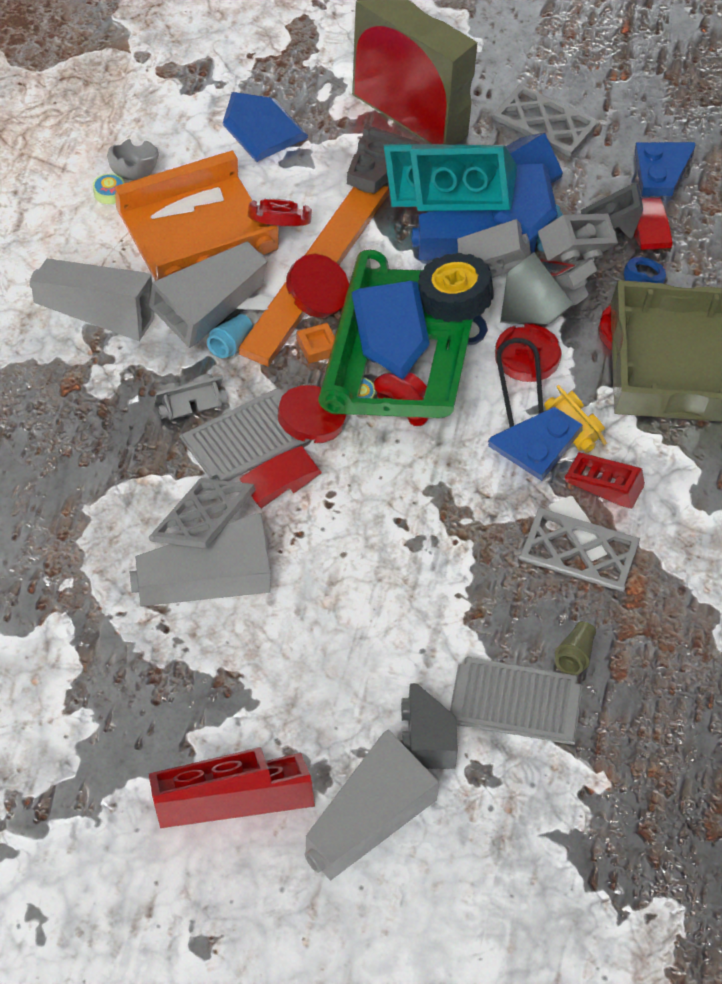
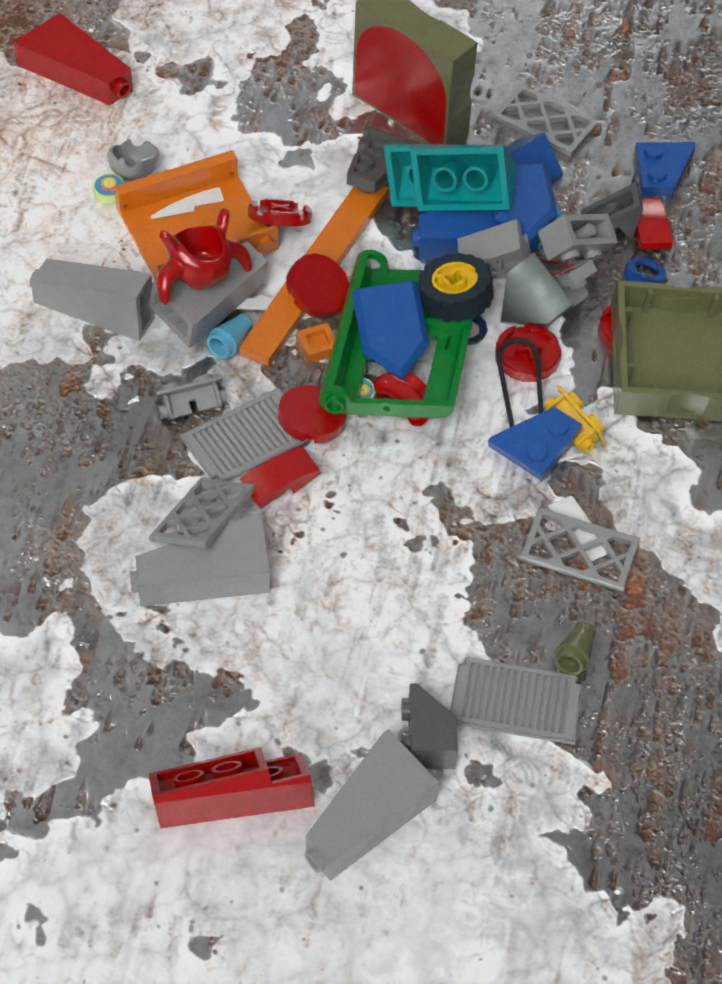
(74, 60): none -> red slope
(199, 256): none -> red piece
(261, 125): blue tile -> none
(622, 492): red slope -> none

